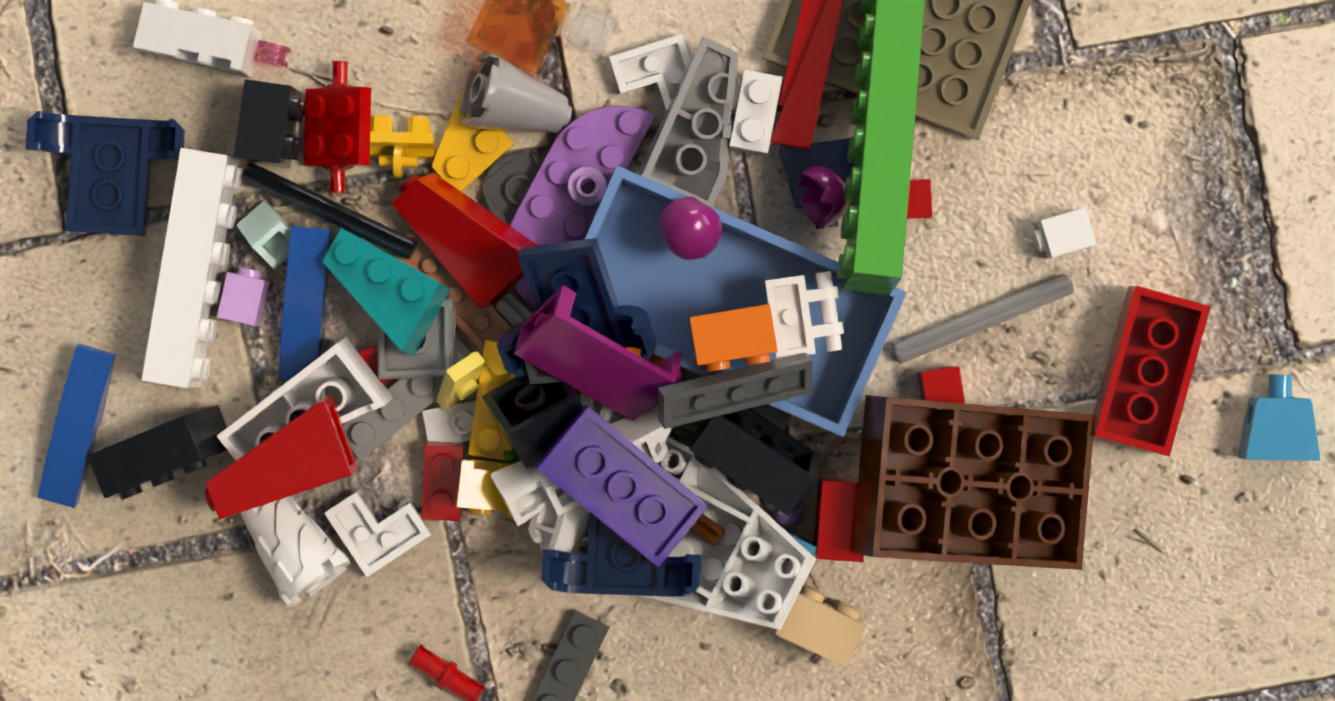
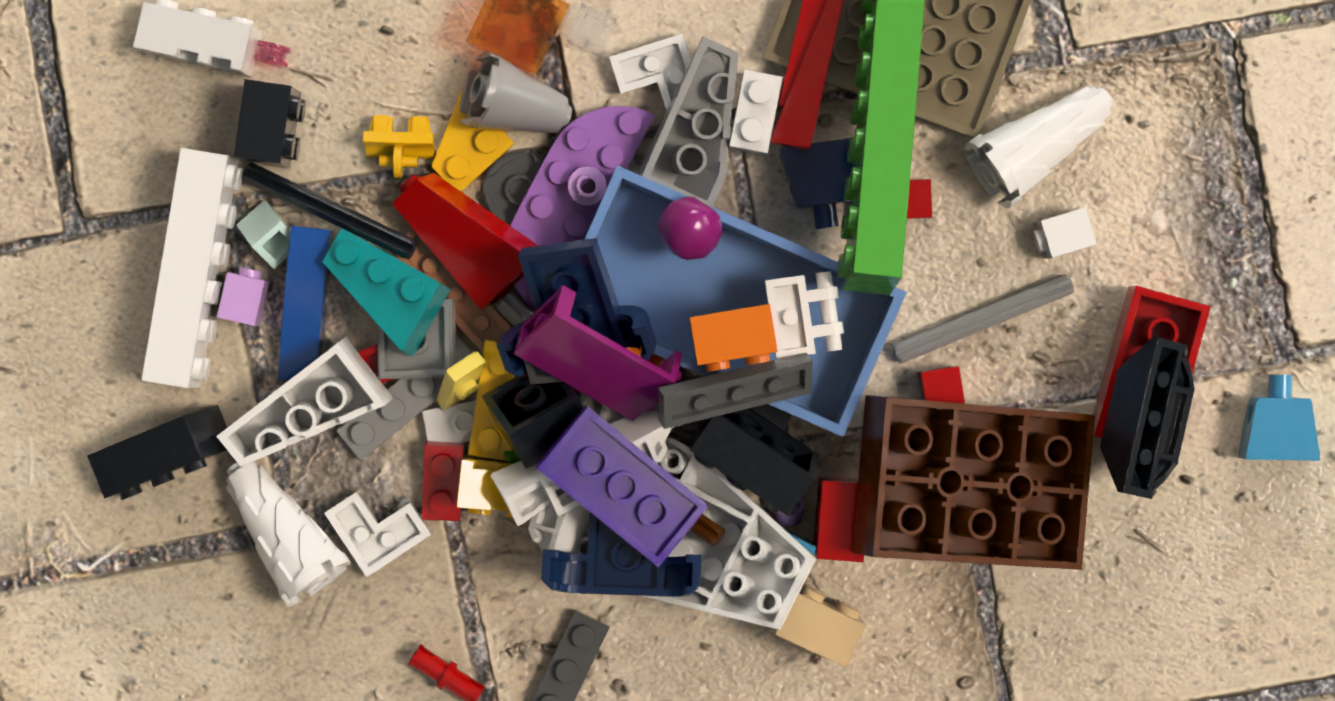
(76, 425): blue slope -> none
(106, 166): dark blue piece -> none
(290, 461): red slope -> none
(337, 127): red plate -> none
(824, 196): magenta hair -> none
(1027, 149): none -> white cone
(1148, 417): none -> black wedge

